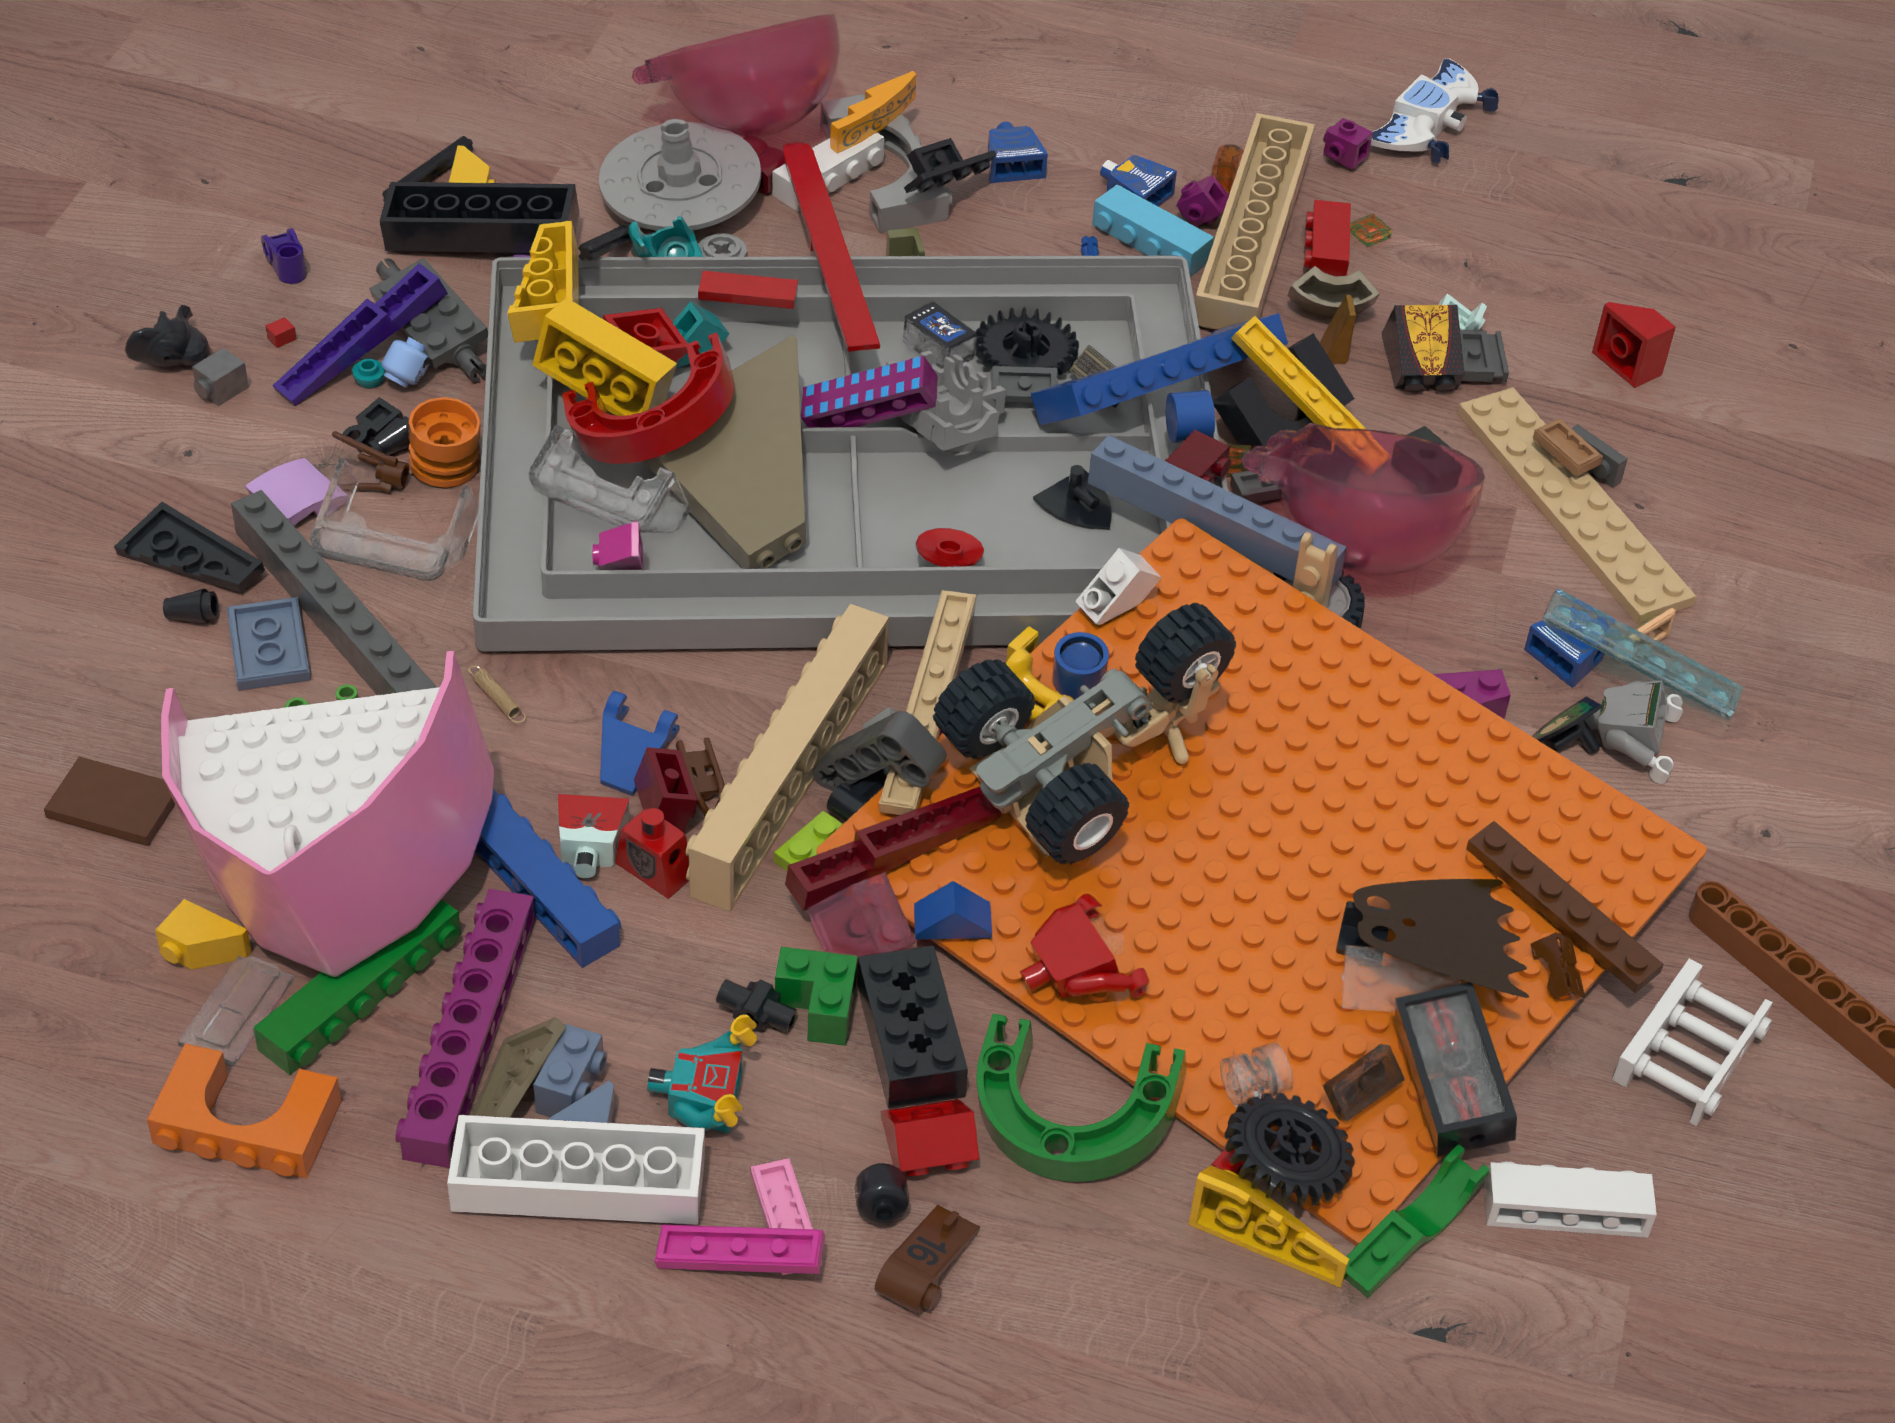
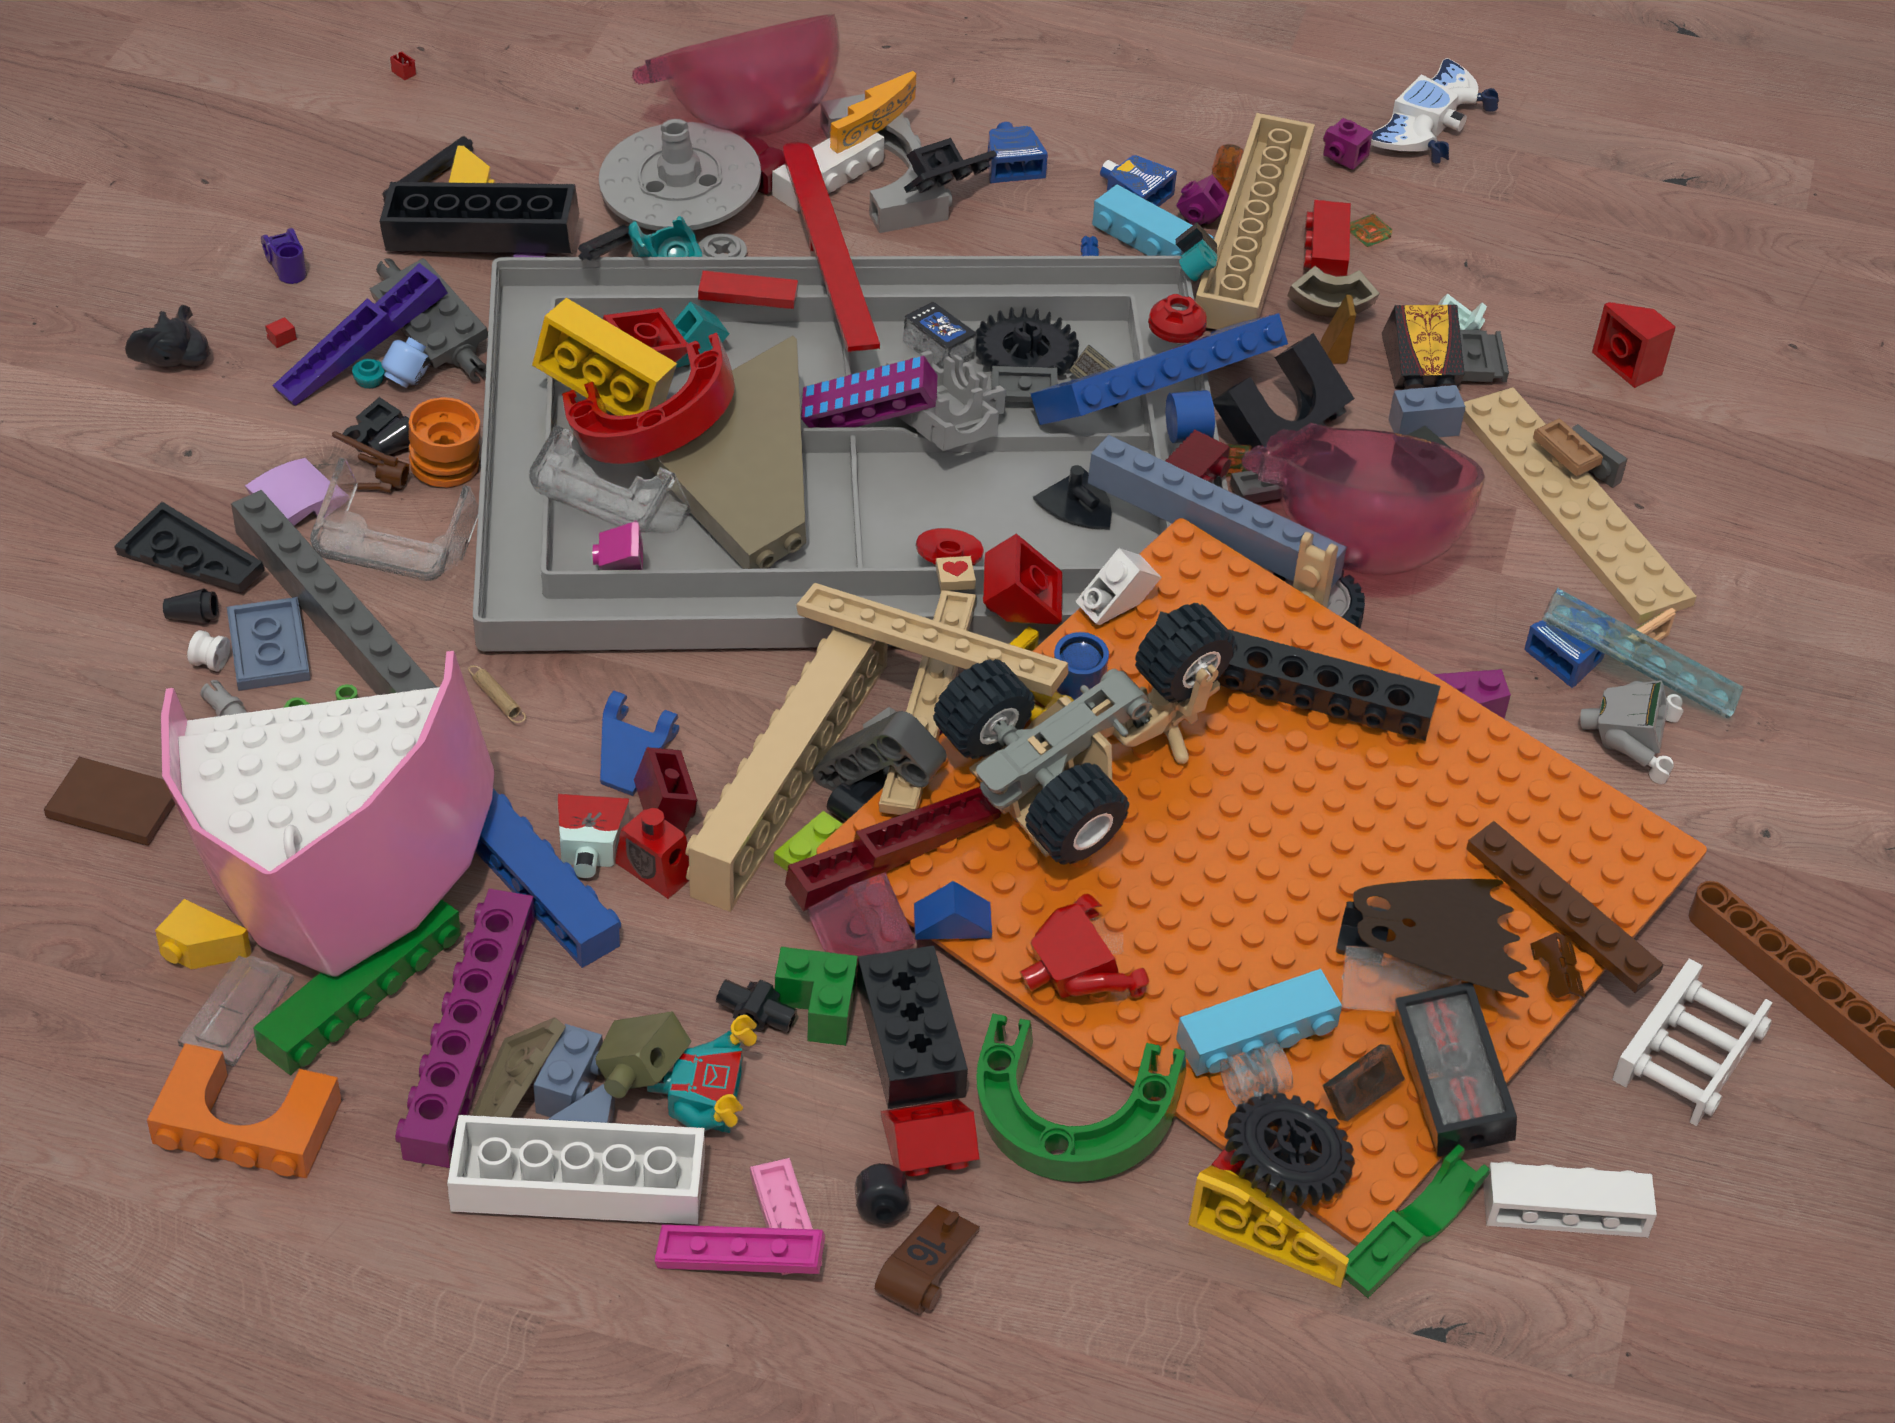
(208, 650): none -> white wheel
(220, 377): flat silver brick -> none
(221, 700): none -> light grey pin
(403, 66): none -> red piece
(546, 280): yellow wedge -> none
(640, 1051): none -> olive torso
(697, 763): reddish brown piece -> none
(904, 243): olive panel -> none
(928, 636): none -> tan plate
(955, 573): none -> tan tile
(1022, 583): none -> red slope
(1177, 325): none -> red piece
(1197, 251): none -> leg
(1272, 1014): none -> medium azure brick
(1293, 377): yellow tile -> none
(1330, 685): none -> black brick
(1434, 407): none -> sand blue brick
(1575, 725): black shield -> none

